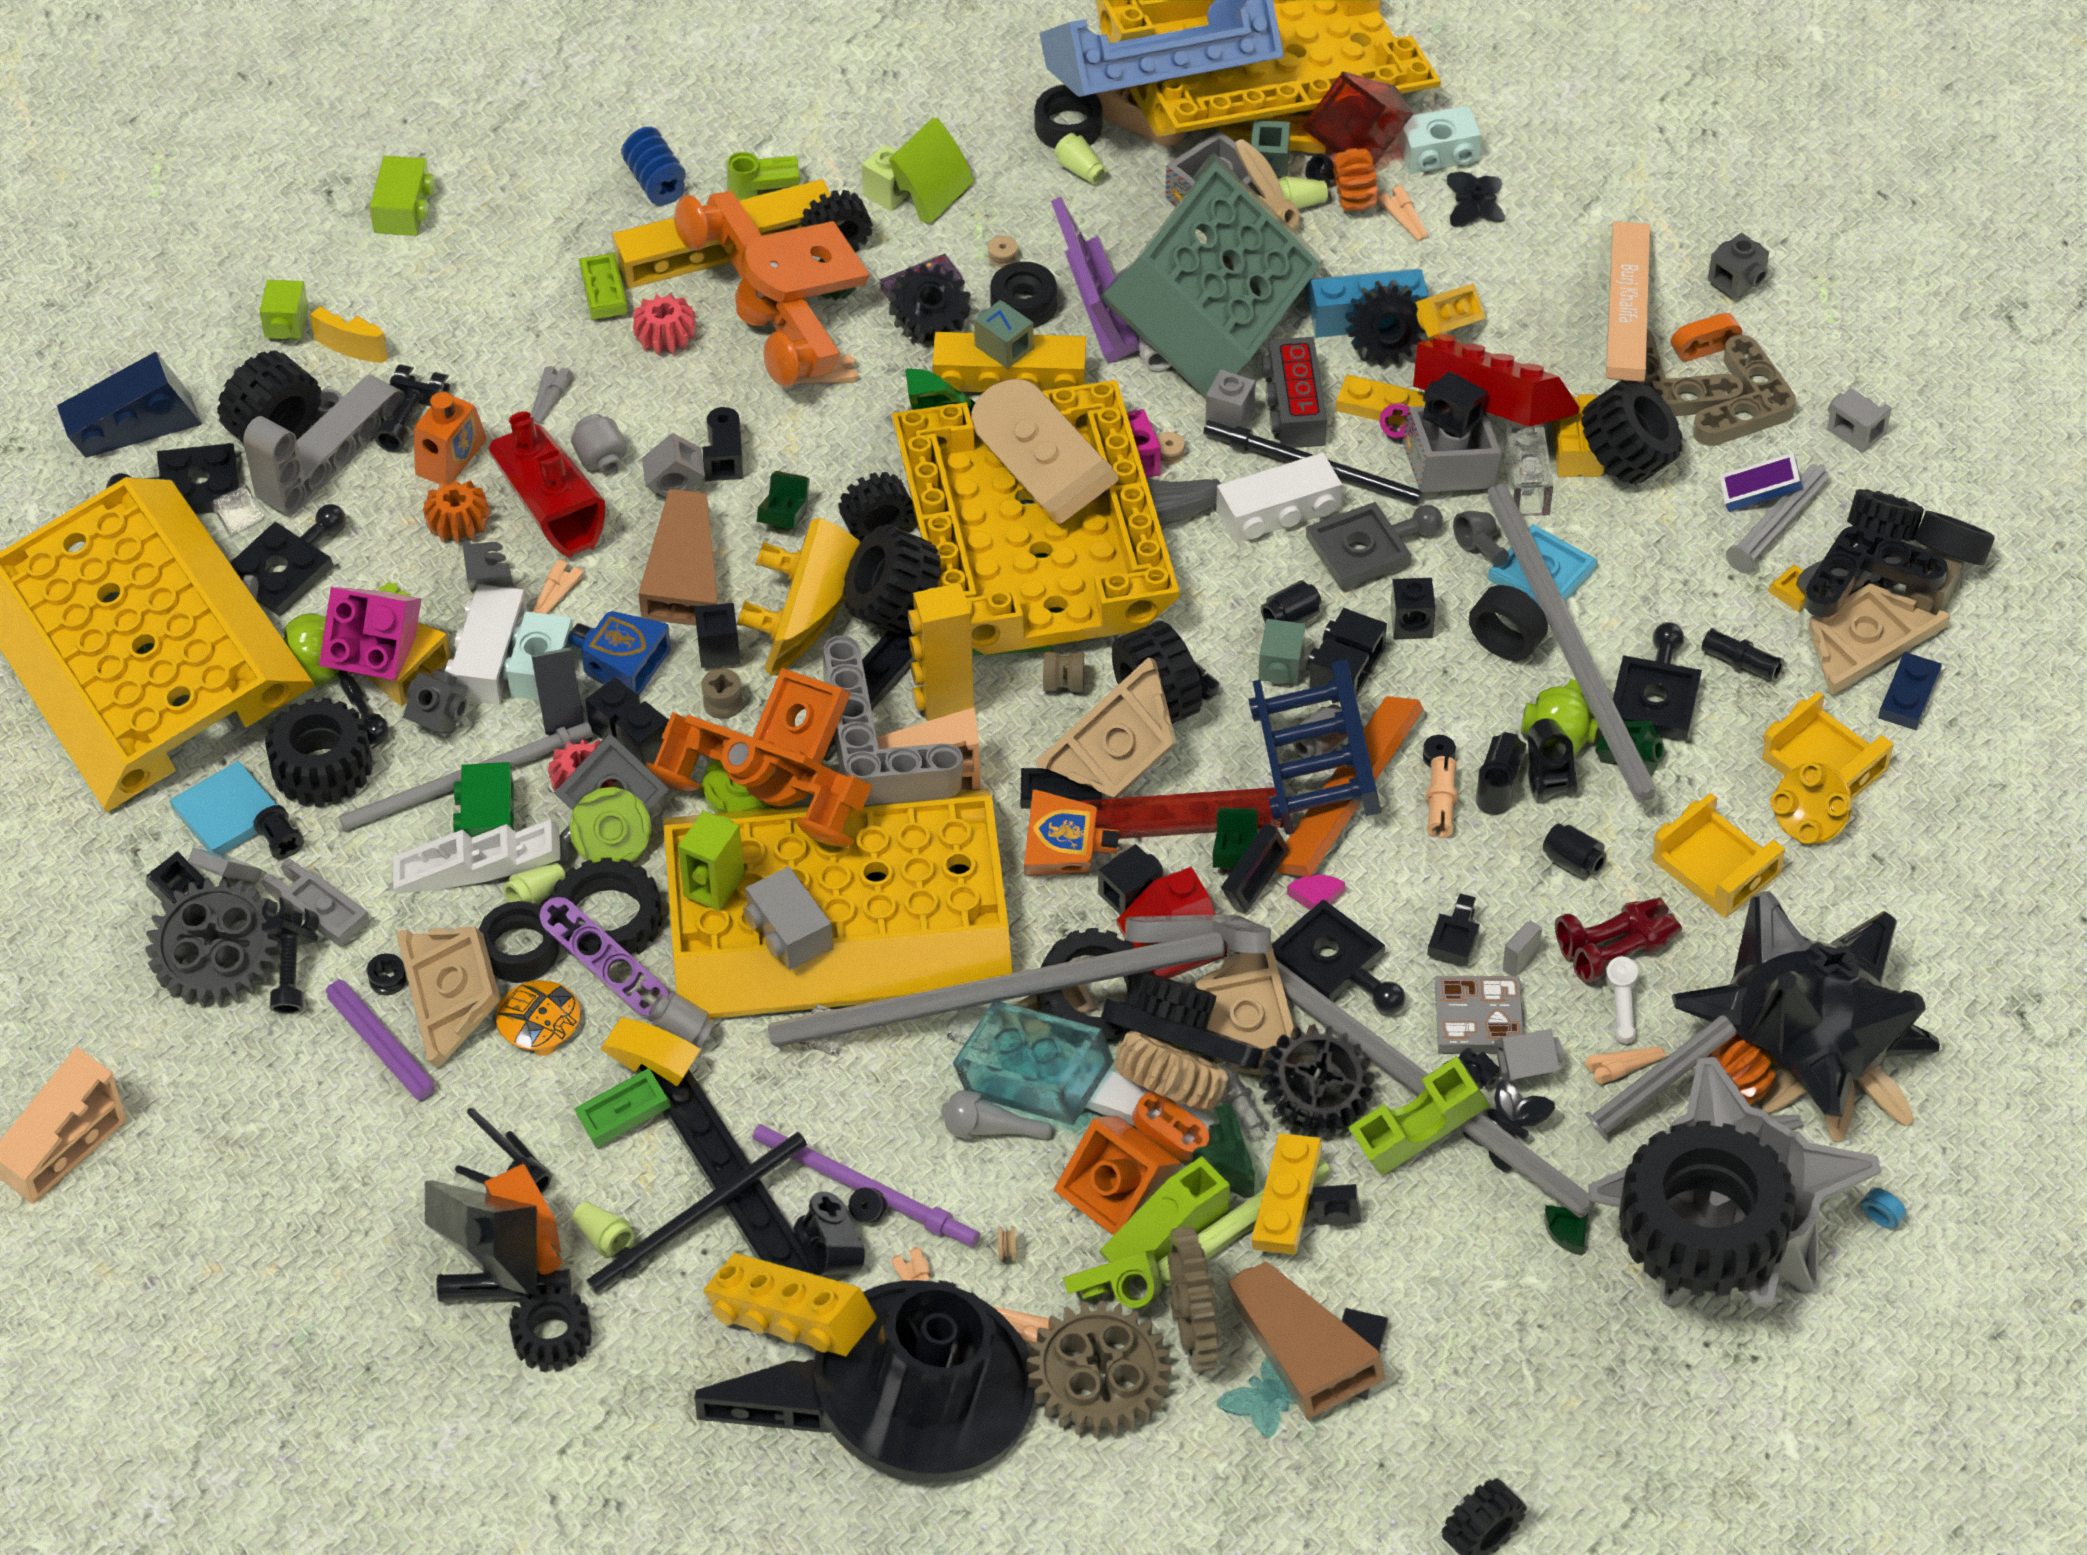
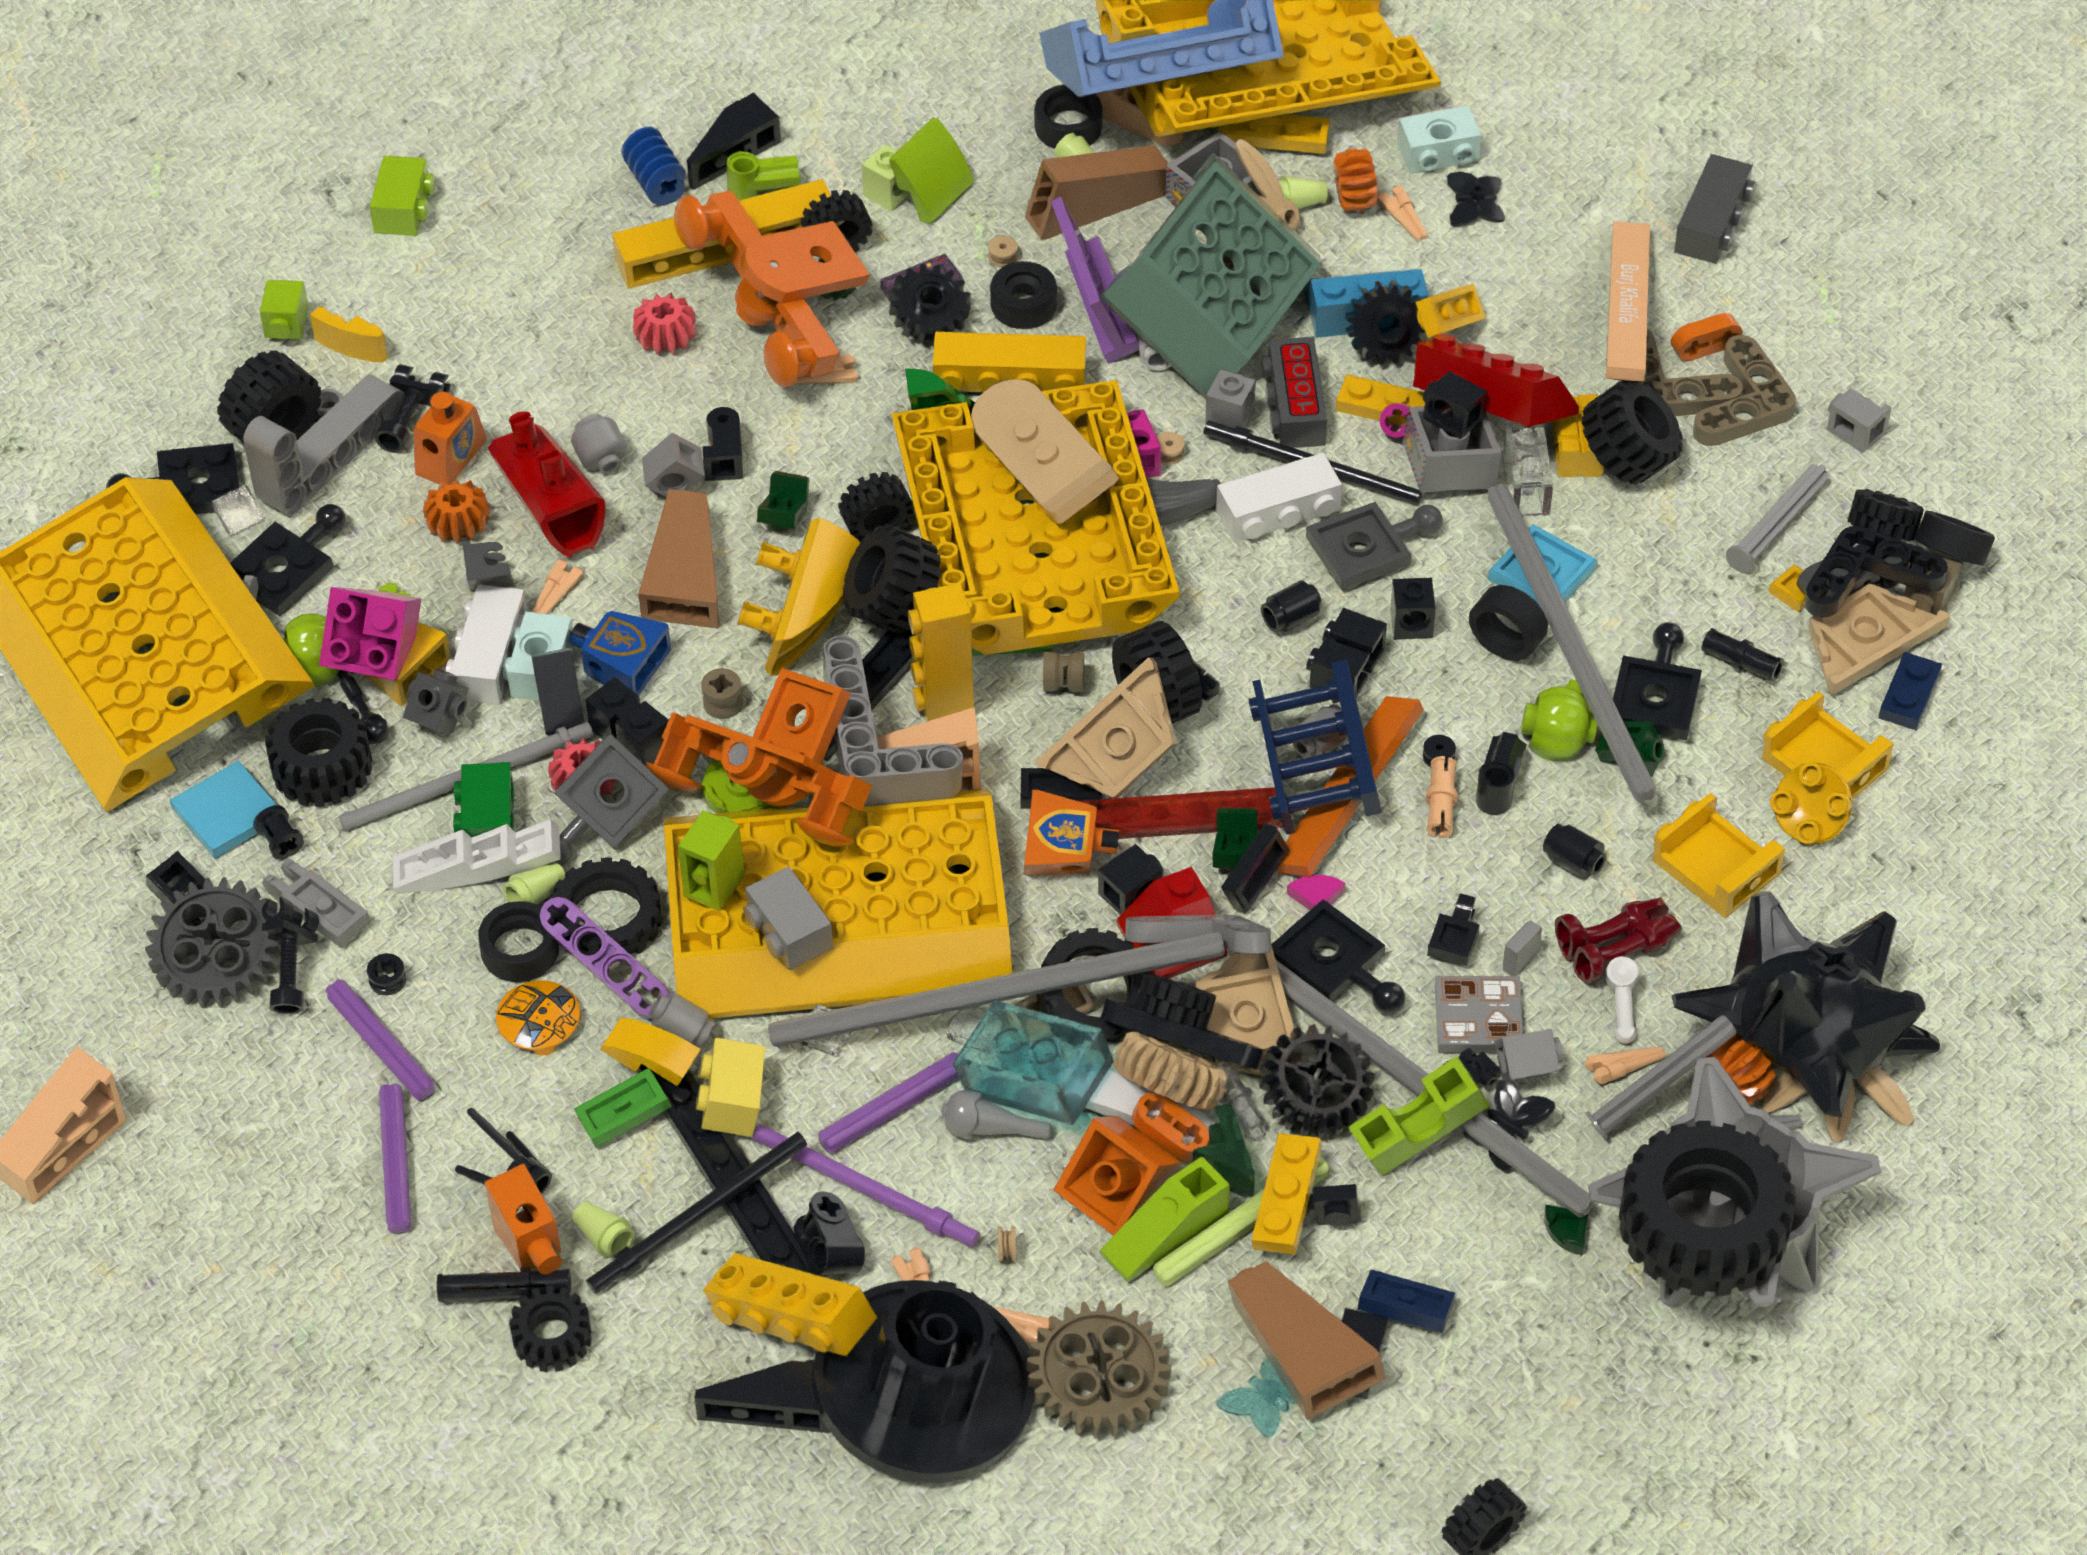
(129, 408): dark blue wedge -> none
(224, 865): light grey tile -> none
(394, 1158): none -> medium lavender axle
(448, 985): tan wing -> none
(488, 1231): black wedge -> none
(550, 388): light grey piece -> none
(603, 286): lime plate -> none
(610, 825): lime tile -> none
(717, 635): black brick -> none
(732, 1086): none -> light yellow brick
(740, 127): none -> black slope
(858, 1205): black piece -> none
(888, 1104): none -> medium lavender axle
(1003, 334): sand green brick -> none
(1095, 186): none -> medium nougat slope
(1118, 1272): lime plate -> none
(1193, 1299): dark tan gear -> none
(1273, 142): sand green brick -> none
(1282, 652): sand green brick -> none
(1314, 168): black hinge -> none
(1359, 115): clear red slope -> none
(1406, 1301): none -> dark blue plate
(1475, 531): dark grey bar -> none
(1550, 767): black piece -> none
(1715, 209): none -> dark grey brick
(1738, 265): dark grey brick -> none
(1761, 482): tile -> none
(1883, 1208): dark azure tile -> none

